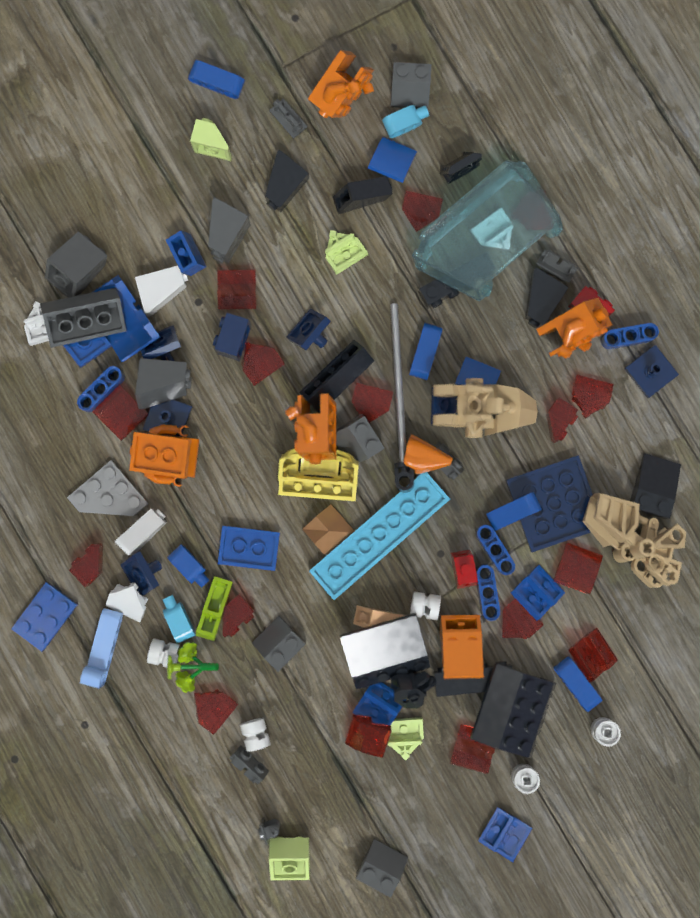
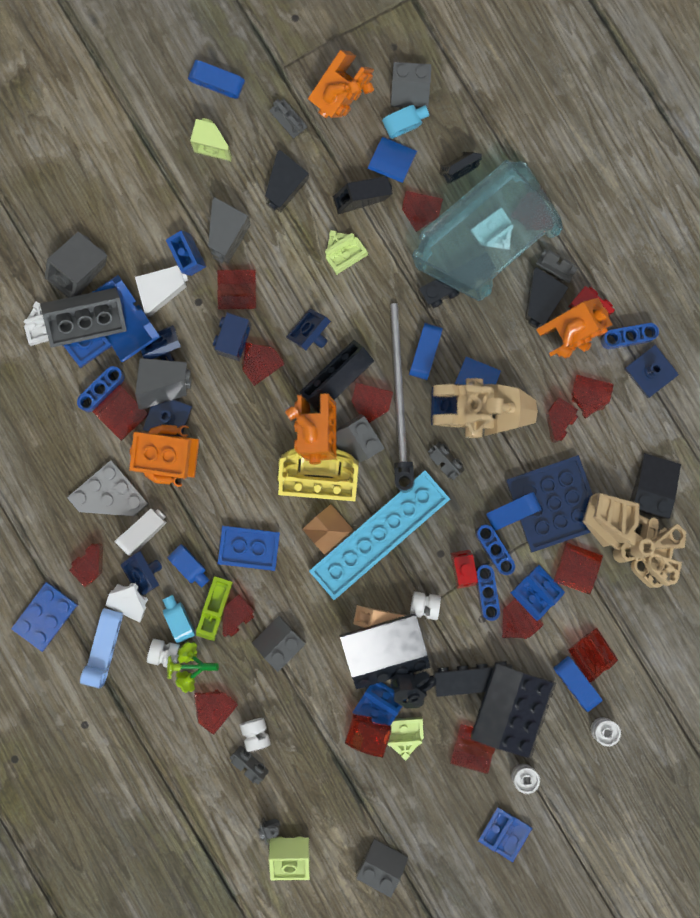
(424, 456): orange hat -> none
(461, 646): orange slope -> none

